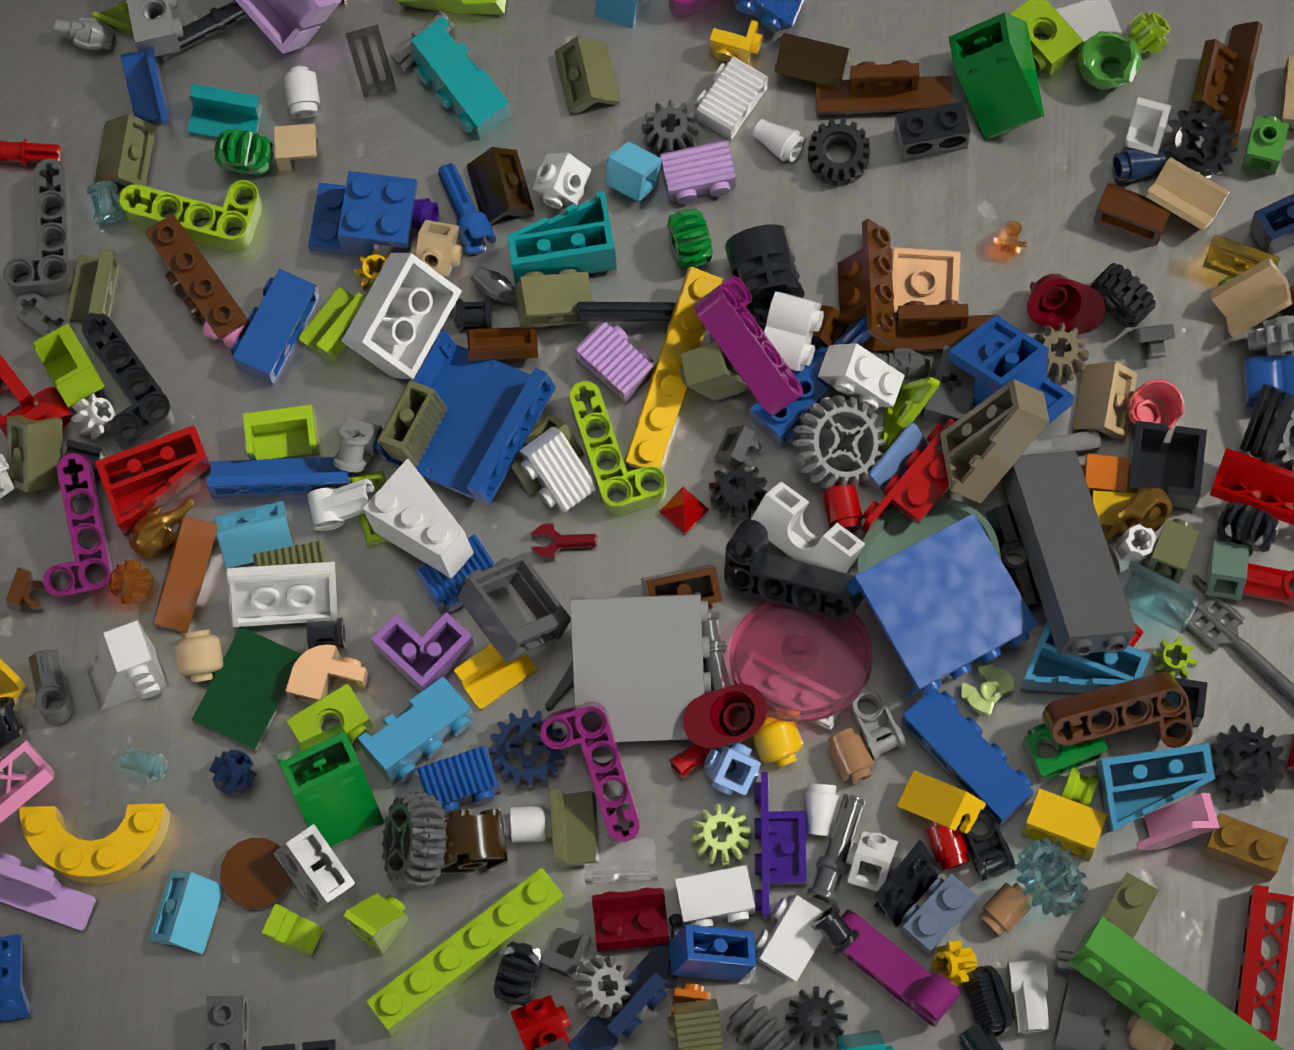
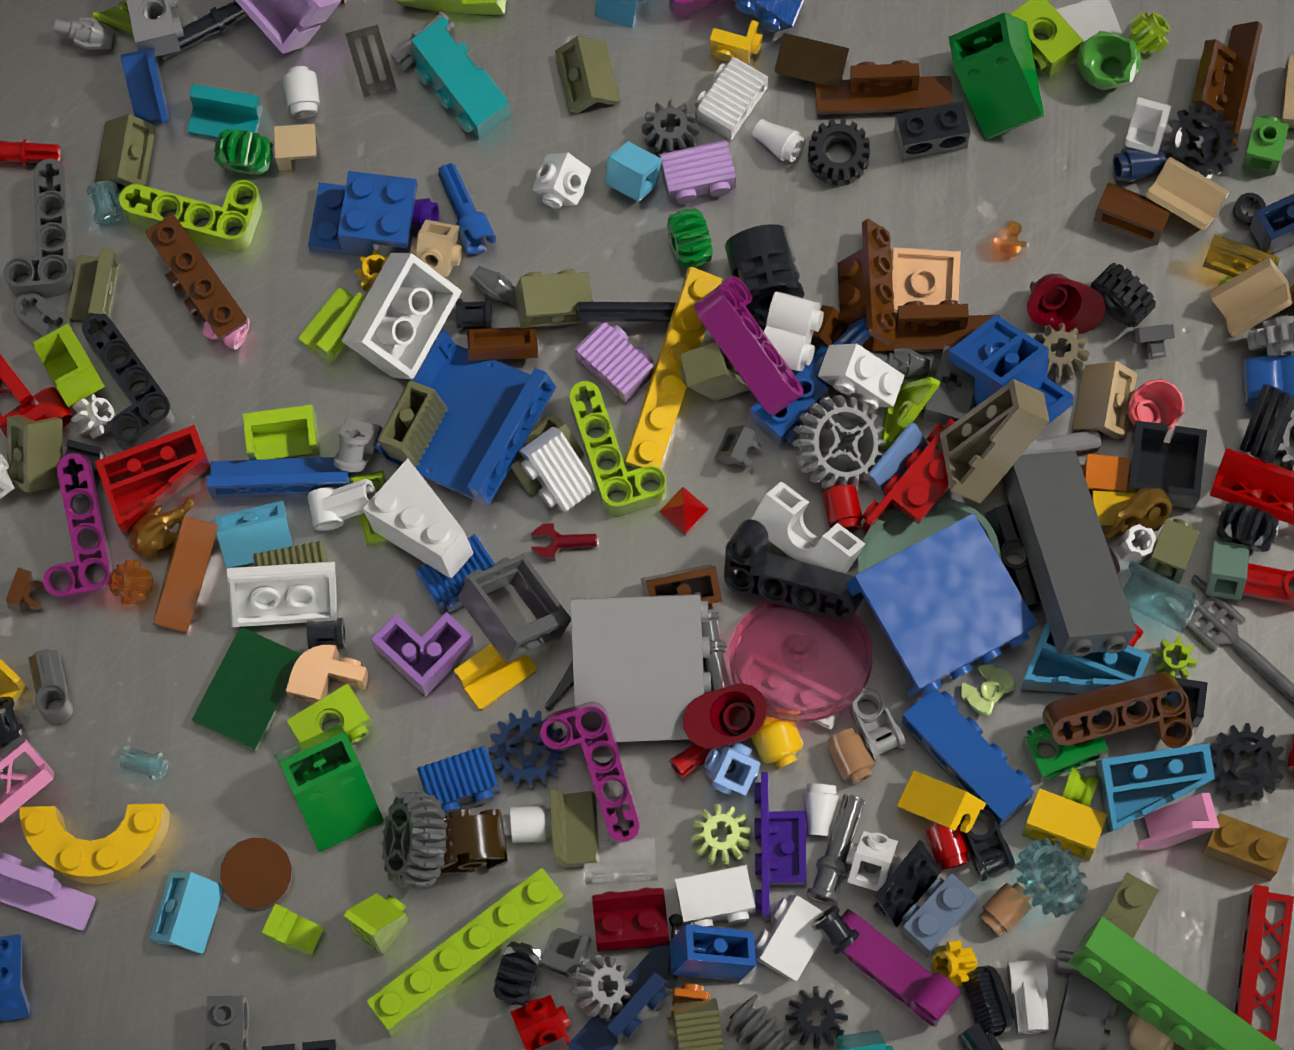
(125, 667): white wedge -> none
(198, 655): tan head -> none
(232, 772): dark blue gear -> none
(275, 326): blue brick -> none
(314, 868): light grey brick -> none
(417, 731): dark azure wedge -> none
(500, 184): dark brown panel -> none
(571, 240): teal wedge -> none
(737, 478): black gear -> none
(1253, 199): none -> black bush

